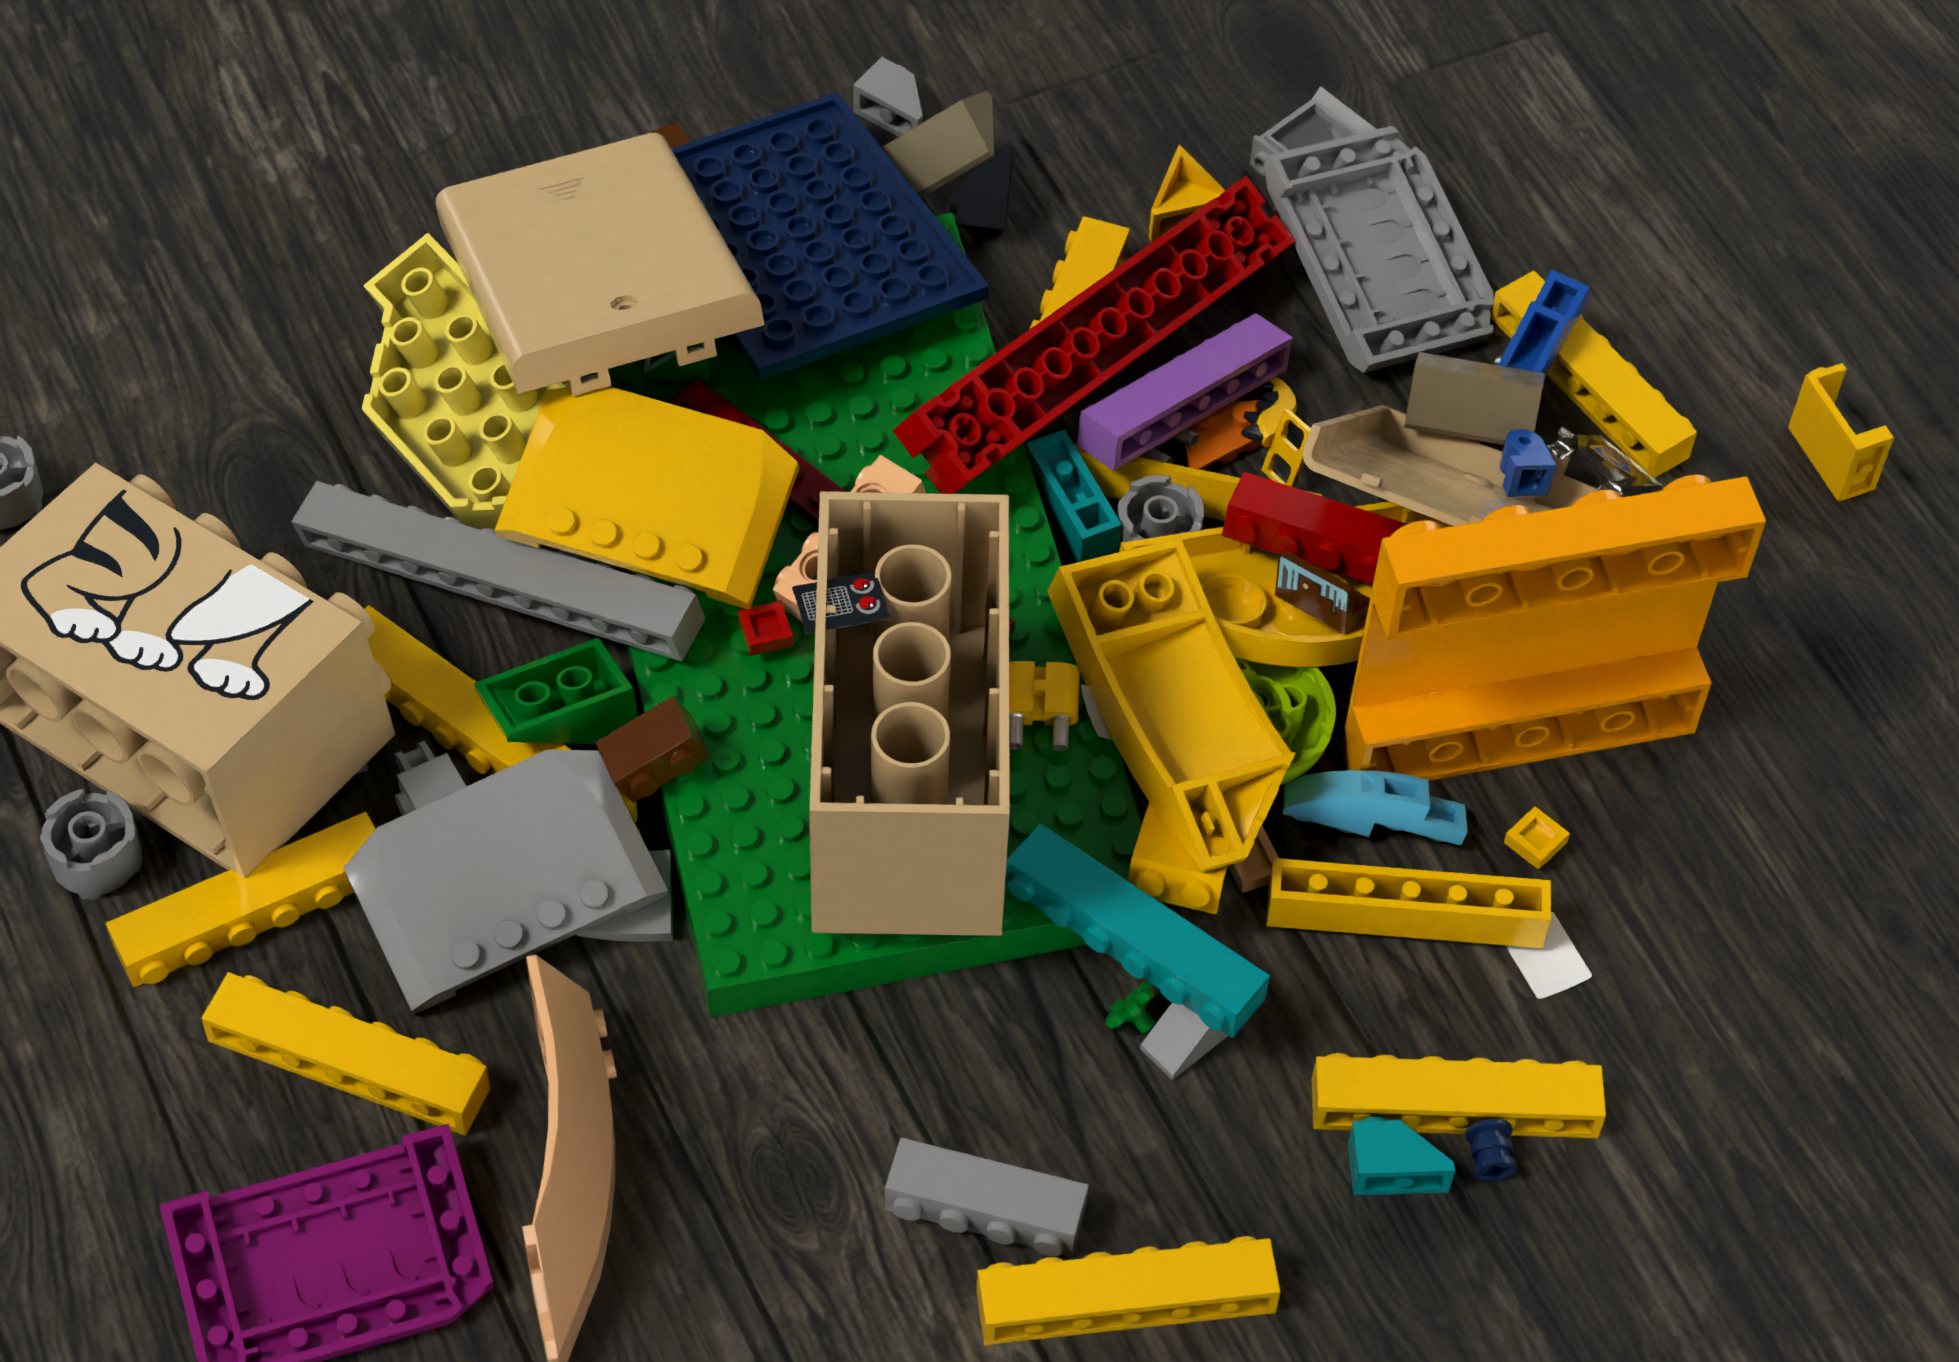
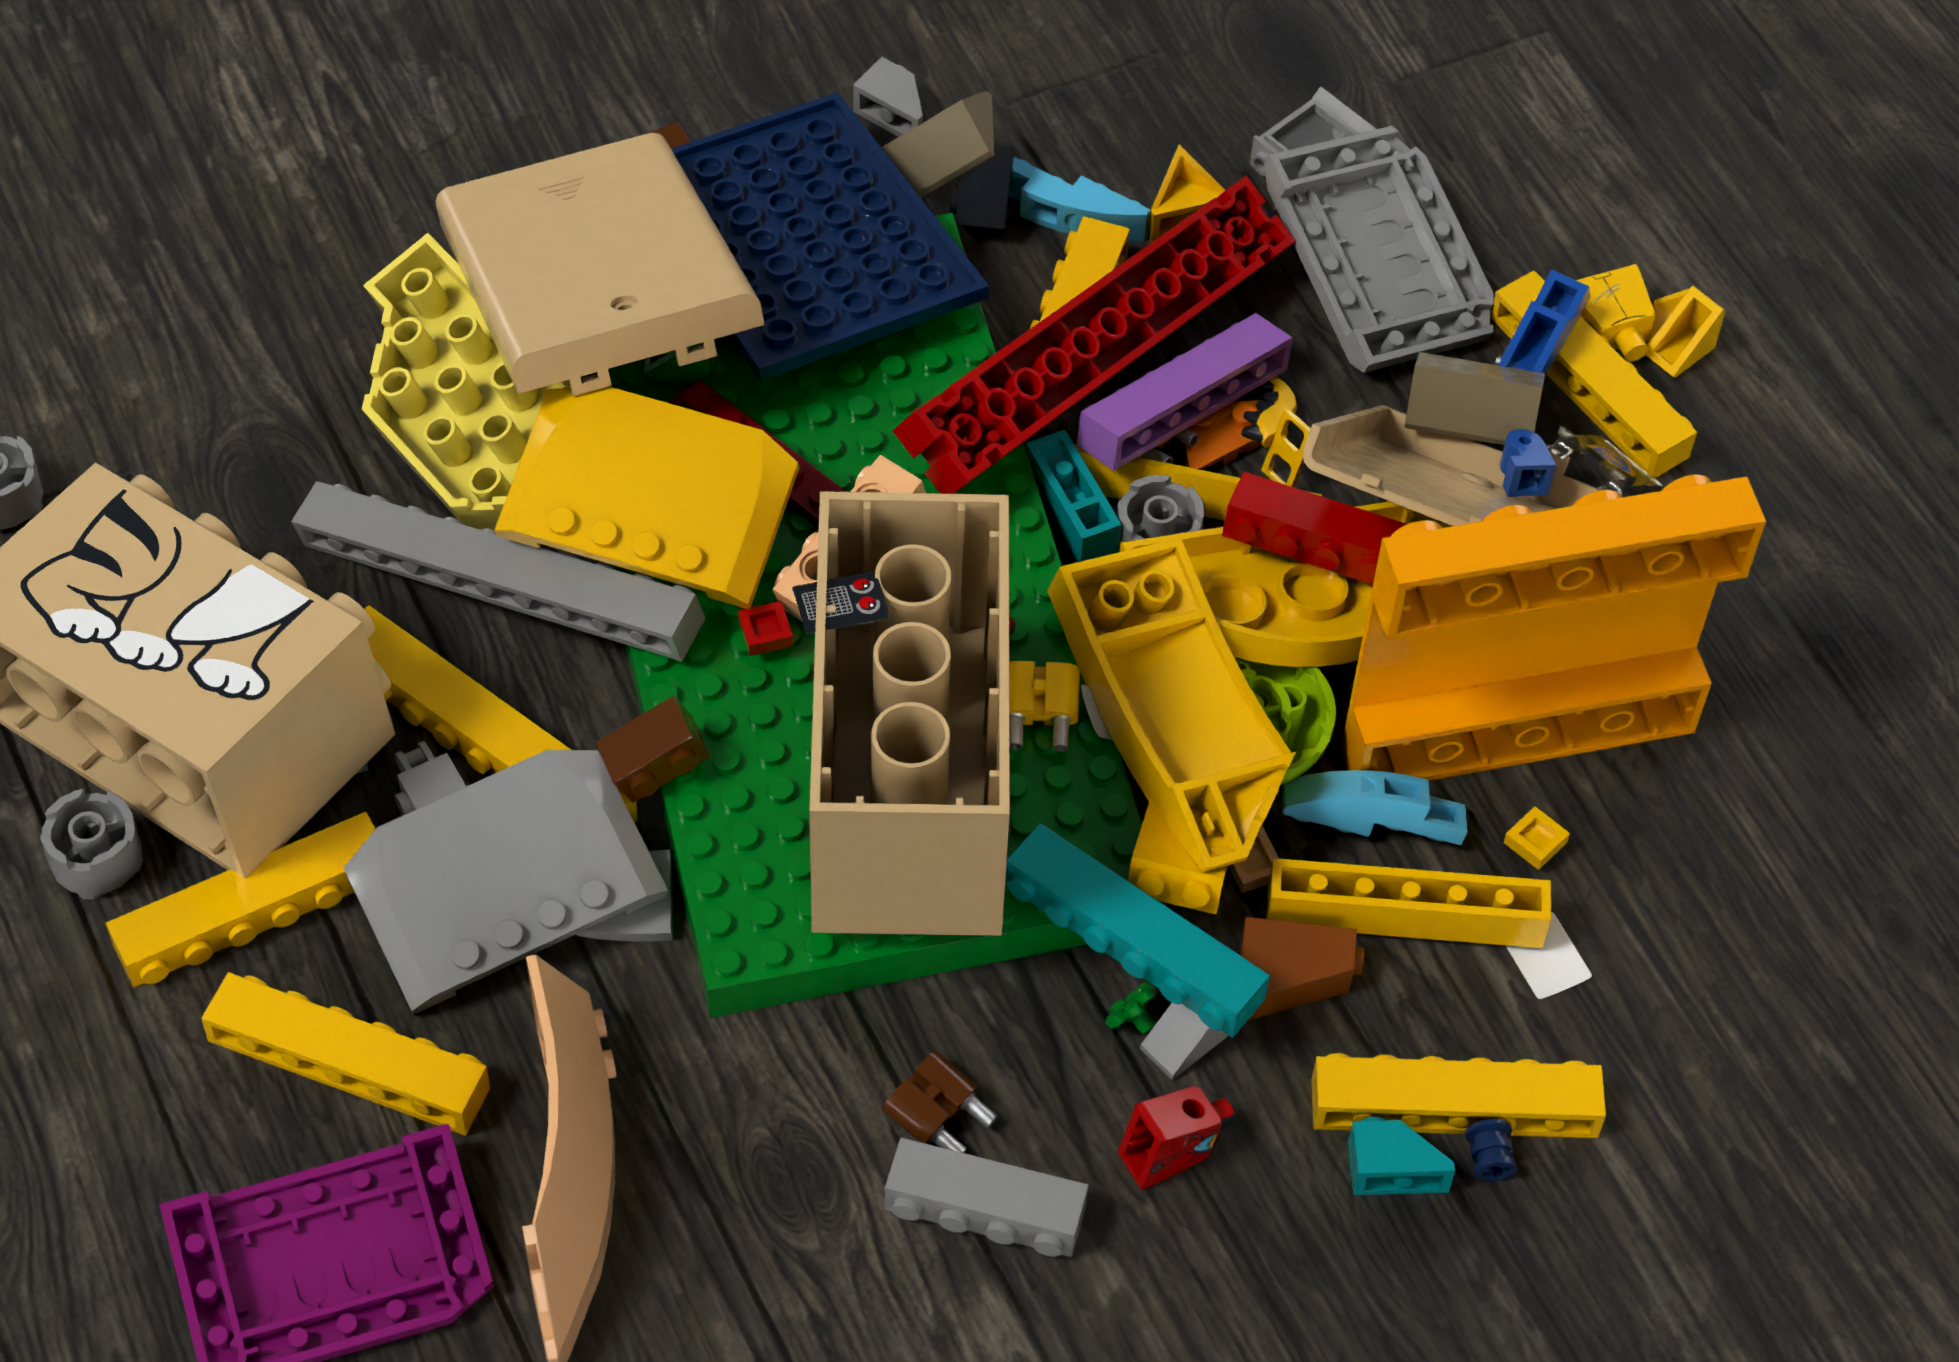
(561, 697): green slope -> none
(932, 1099): none -> reddish brown piece
(1061, 206): none -> medium azure slope
(1127, 1290): yellow brick -> none
(1172, 1134): none -> red torso
(1302, 961): none -> dark orange slope
(1319, 593): reddish brown panel -> none
(1620, 310): none -> yellow torso
(1683, 329): none -> yellow slope
(1844, 460): yellow panel -> none

